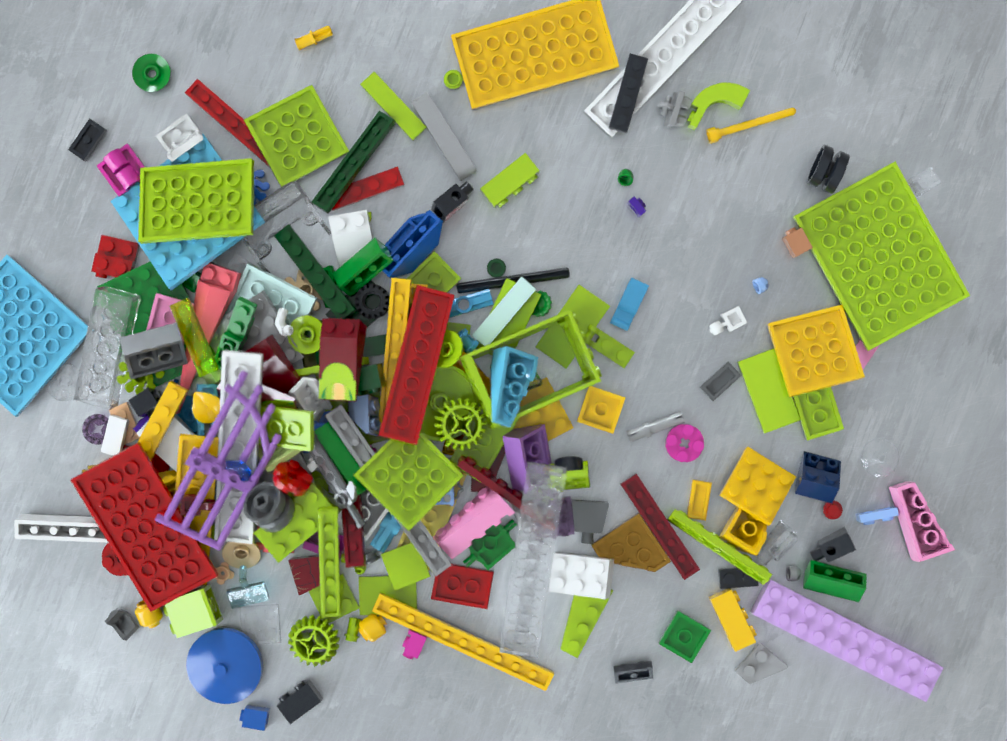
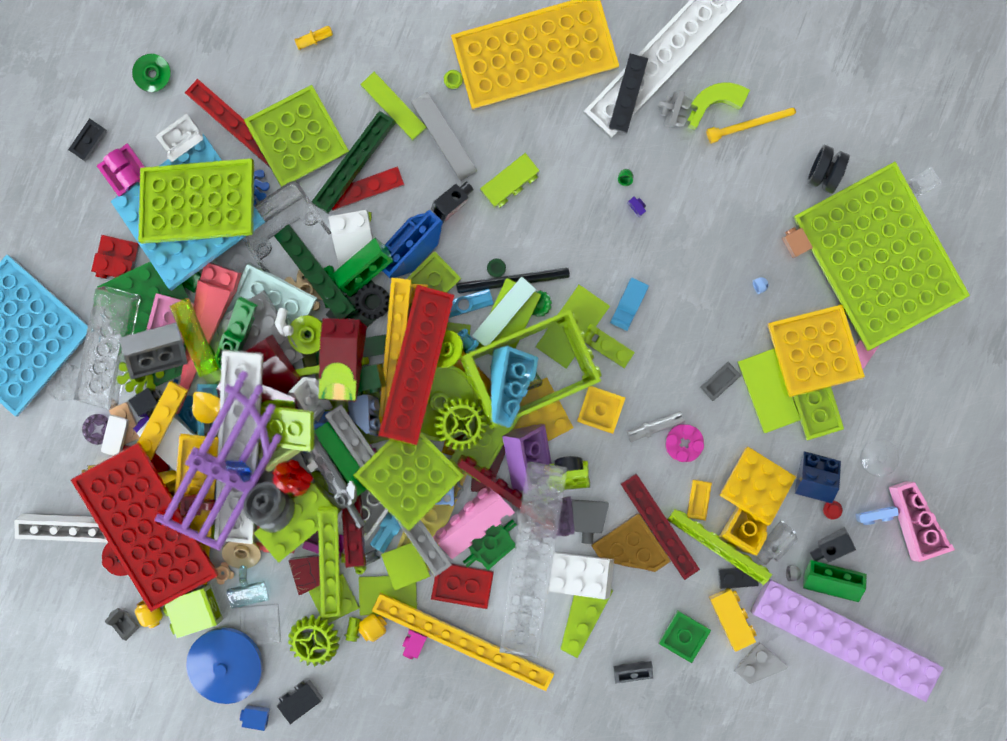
(732, 320): white plate -> none

